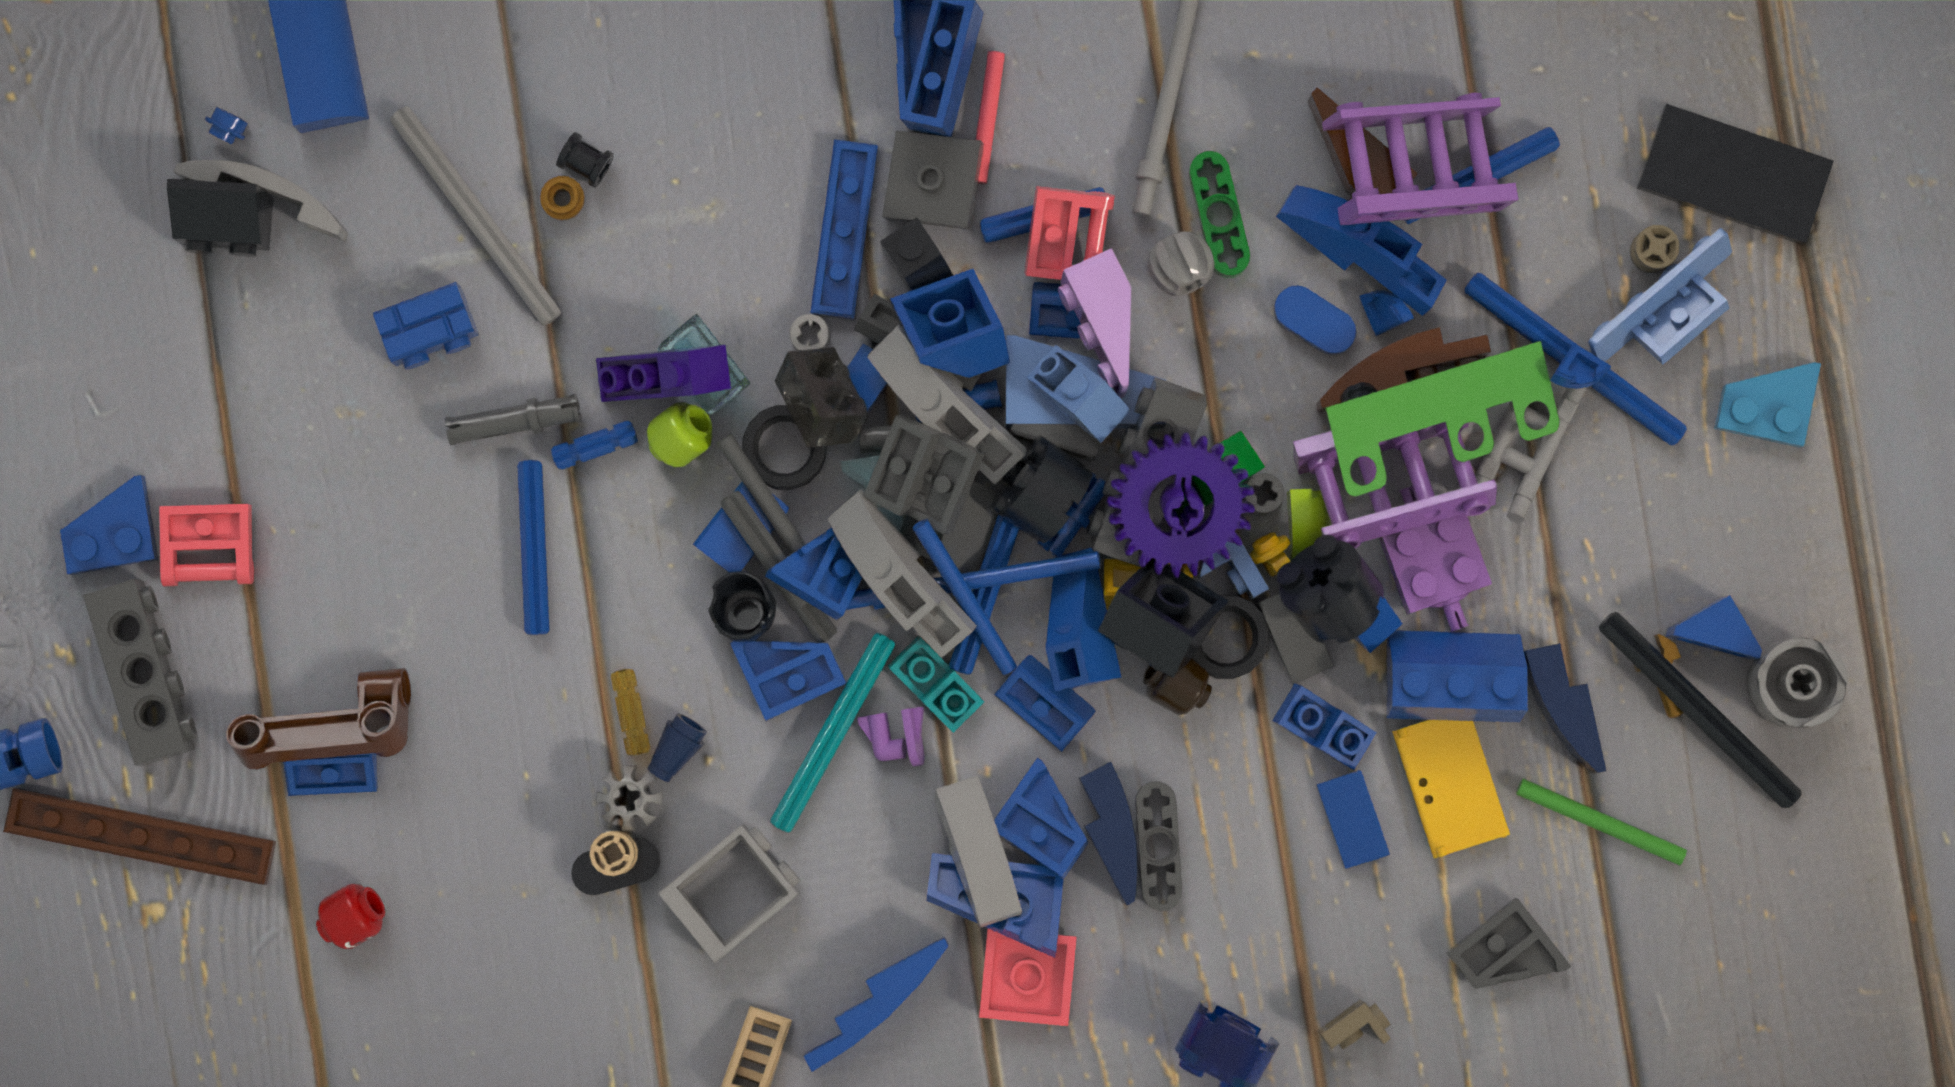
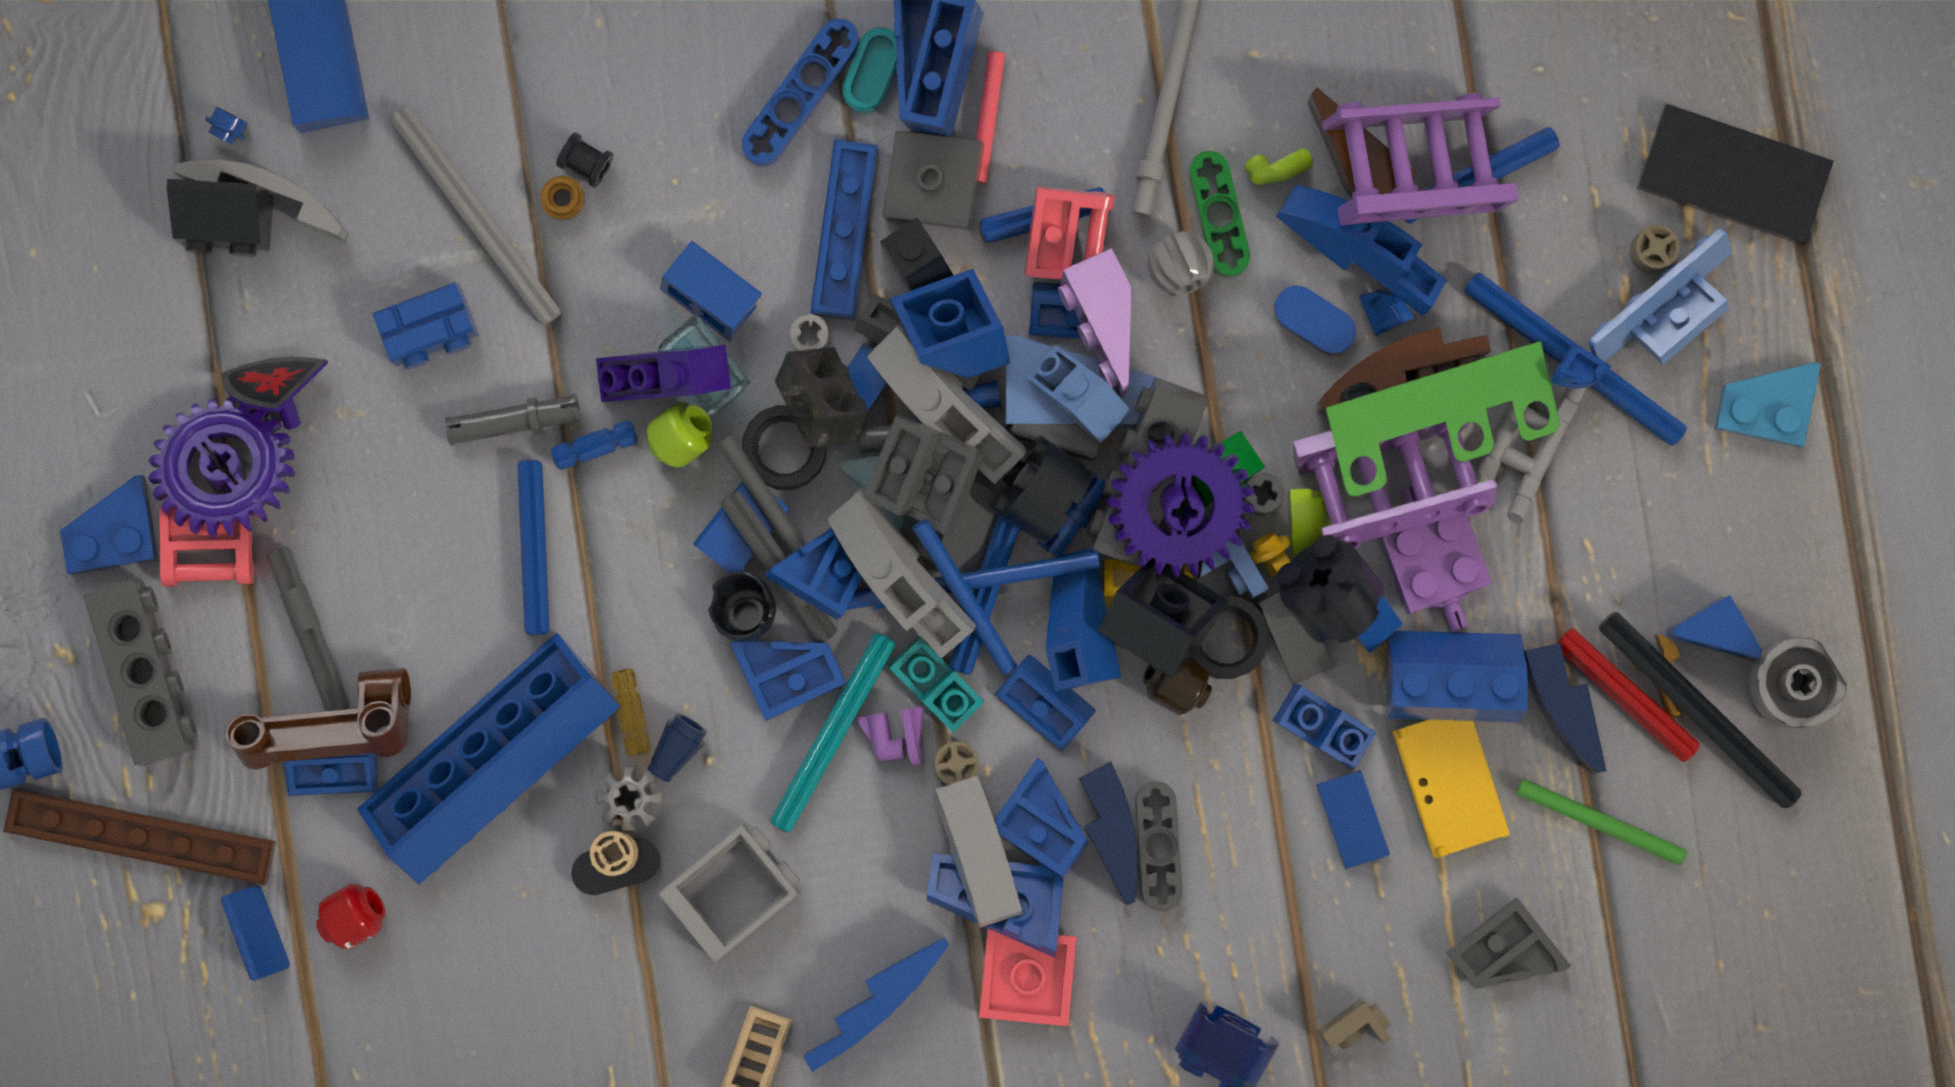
(237, 501): none -> dark purple gear
(255, 932): none -> blue slope
(272, 384): none -> shield
(307, 629): none -> dark grey axle
(487, 759): none -> blue slope
(710, 290): none -> blue hinge
(804, 95): none -> blue beam
(871, 71): none -> teal tile
(956, 762): none -> dark tan wheel
(1279, 171): none -> lime arm
(1628, 695): none -> red axle

